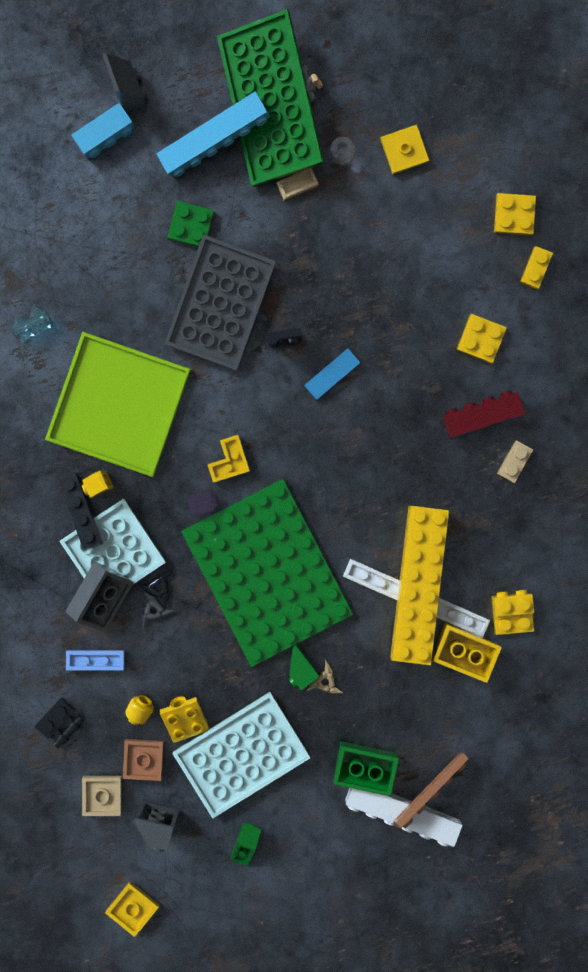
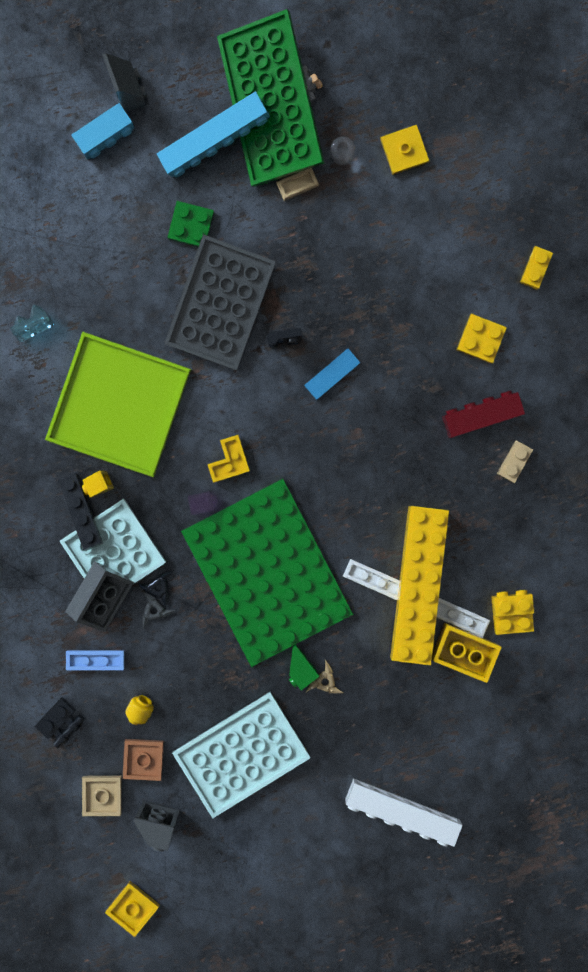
(184, 718): yellow plate -> none
(245, 844): green slope -> none
(365, 768): green slope -> none
(404, 819): nougat plate -> none
(514, 214): yellow plate -> none

